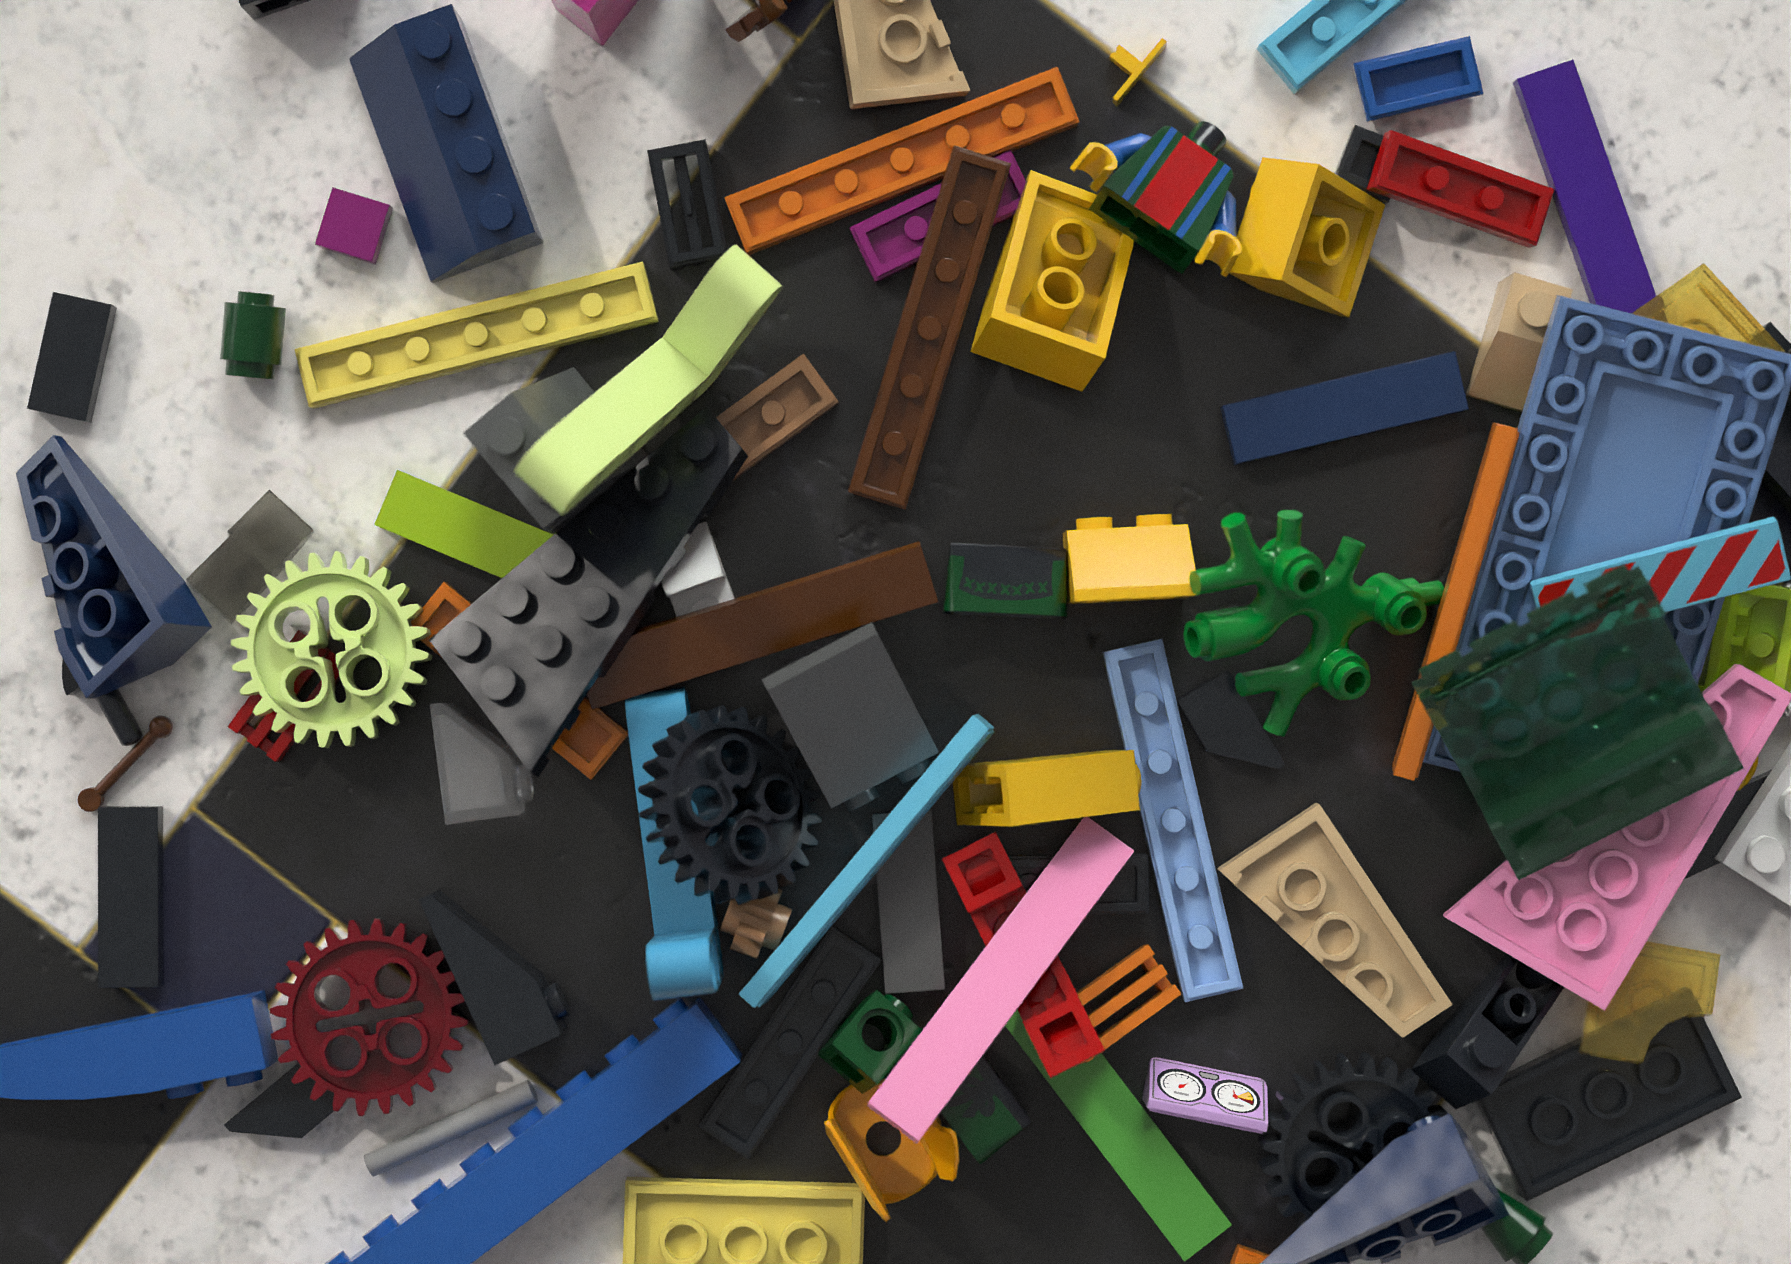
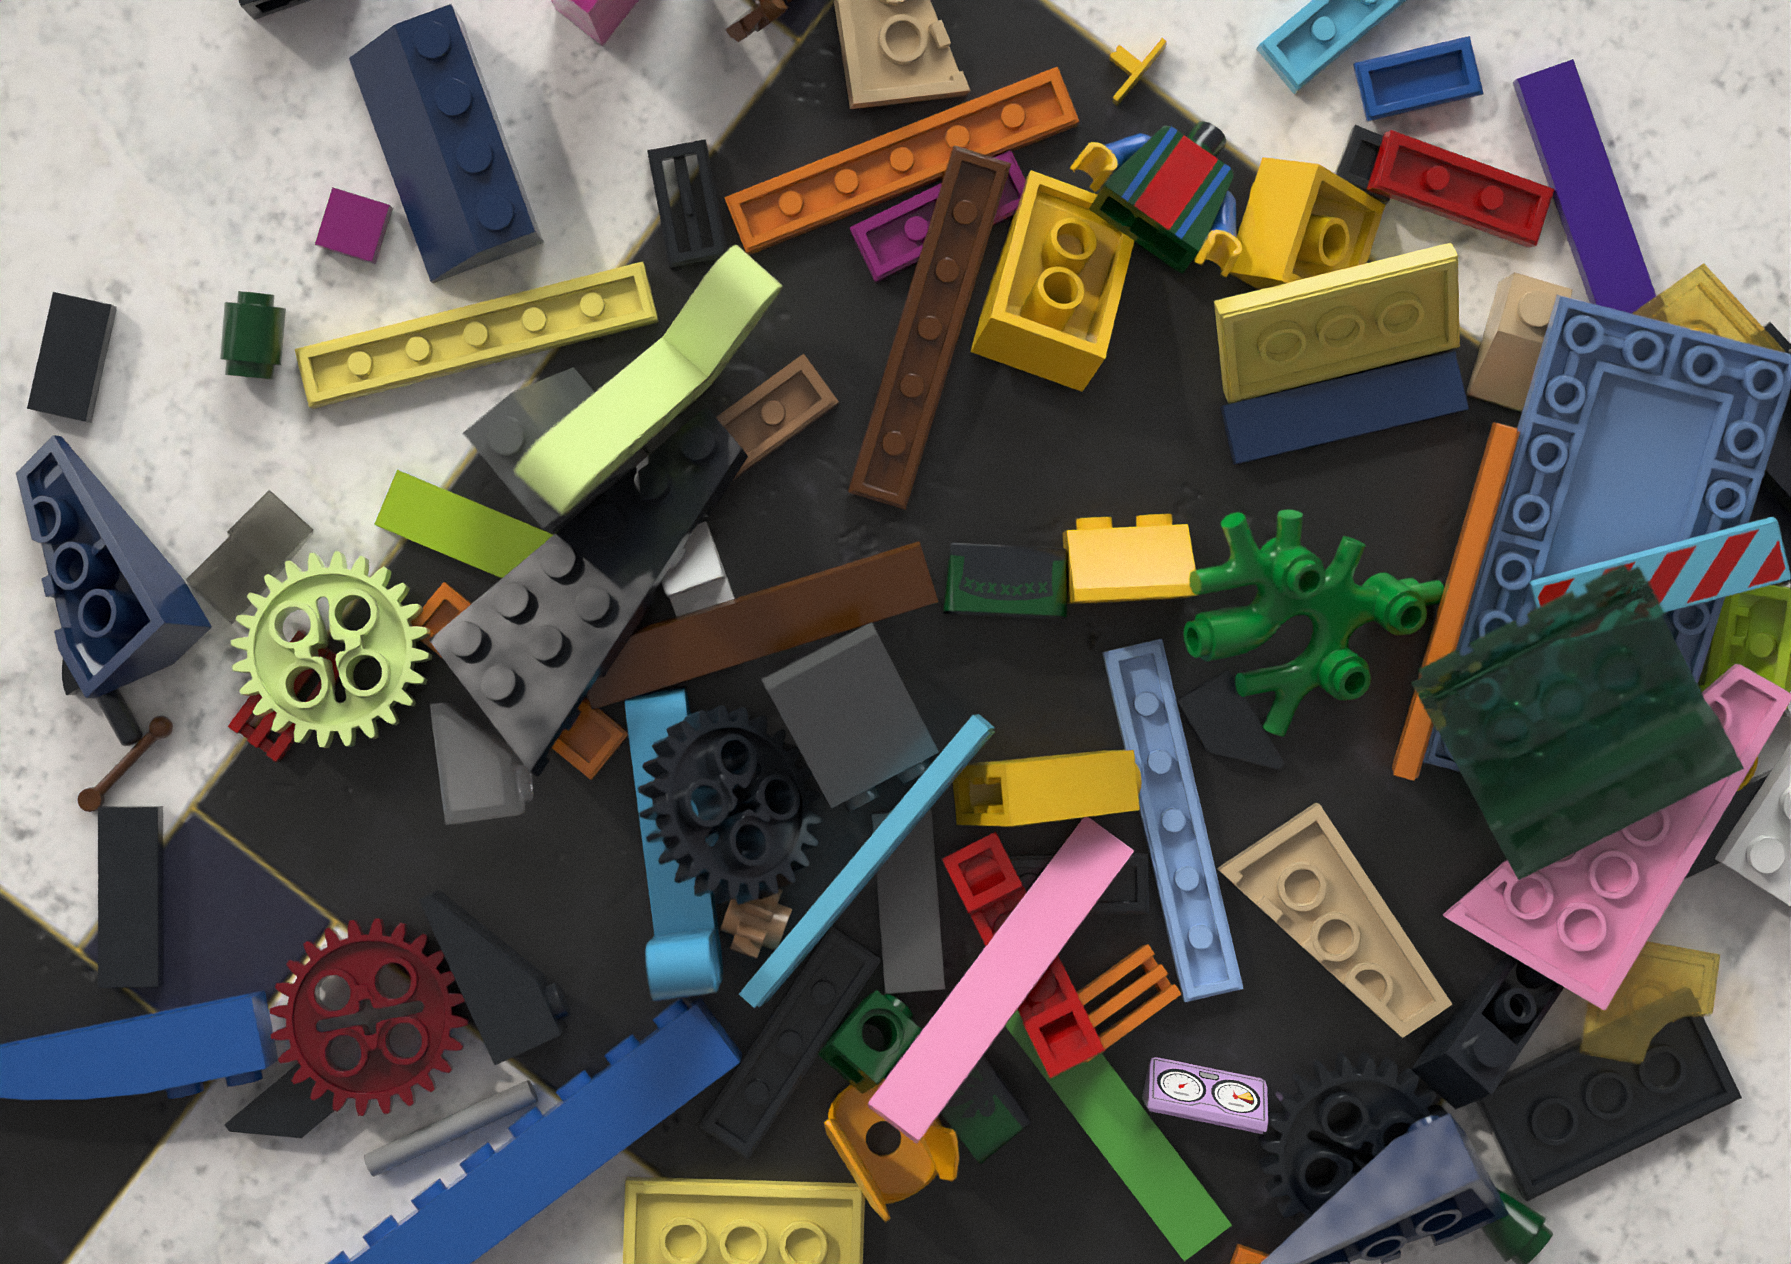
(1338, 323): none -> light yellow tile

